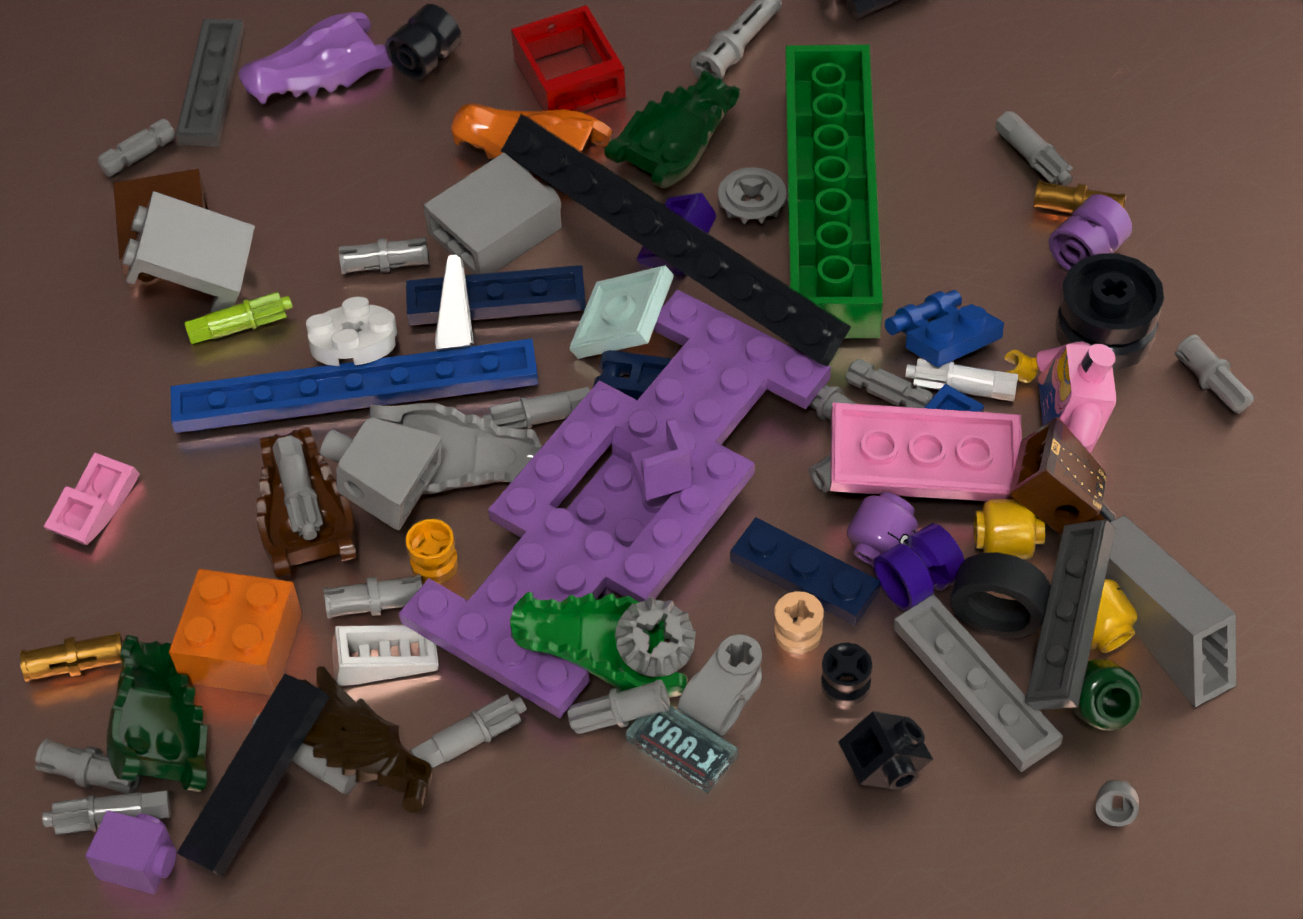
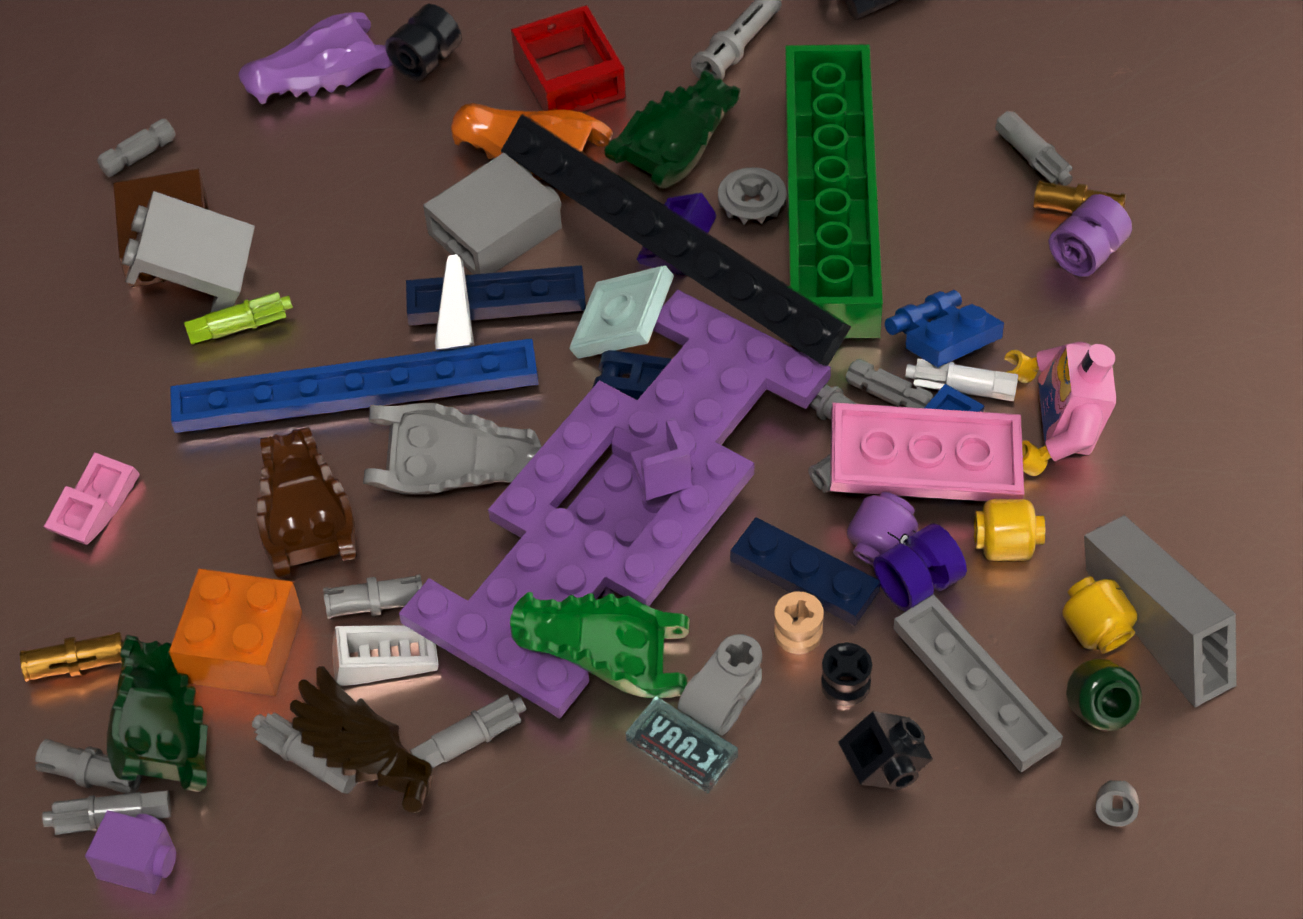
(210, 83): dark grey tile -> none
(253, 775): black tile -> none
(298, 491): light grey piece -> none
(352, 332): white plate -> none
(383, 255): light grey pin -> none
(384, 467): light grey torso -> none
(432, 550): light orange wheel -> none
(536, 409): light grey piece -> none
(619, 707): light grey axle -> none
(633, 642): light grey gear -> none
(1006, 576): black tyre -> none
(1059, 478): reddish brown torso -> none
(1070, 615): dark grey tile -> none
(1111, 304): black wheel -> none
(1214, 373): light grey axle -> none

